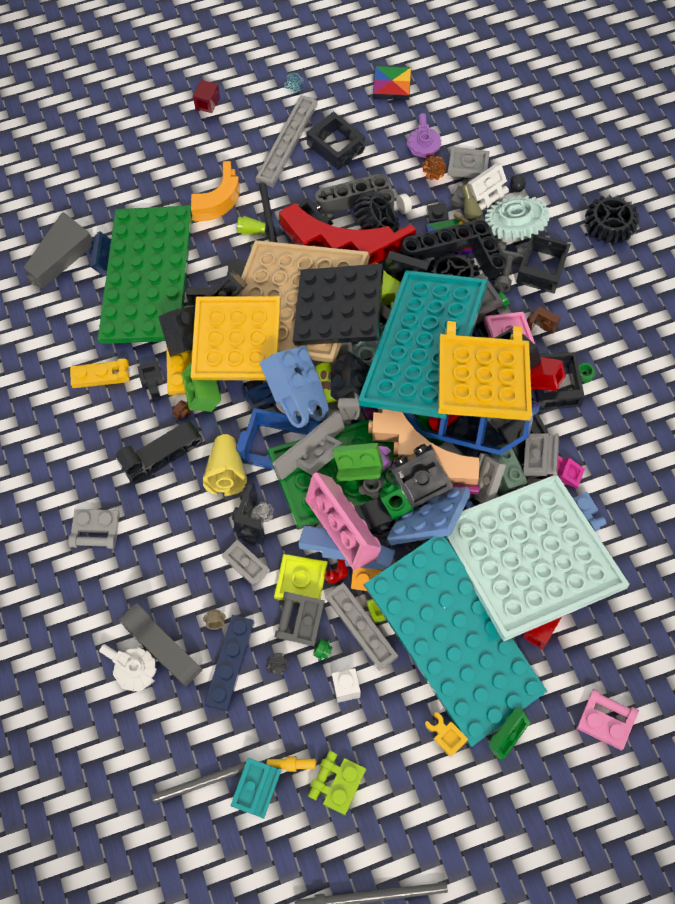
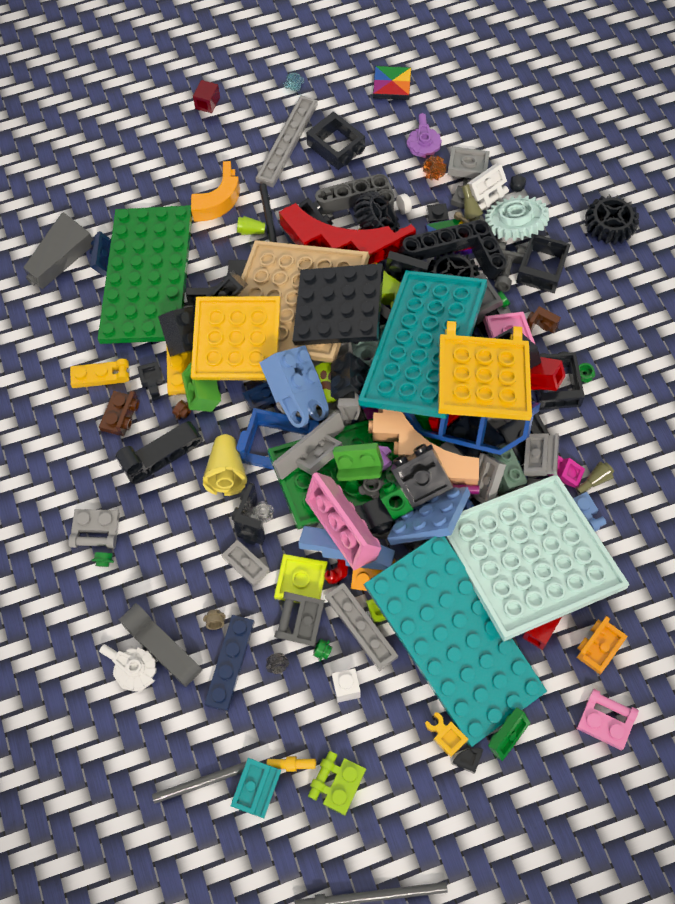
(102, 559): none -> green plate
(119, 413): none -> reddish brown bracket
(468, 759): none -> black tile
(601, 473): none -> olive cone
(601, 646): none -> light orange bracket

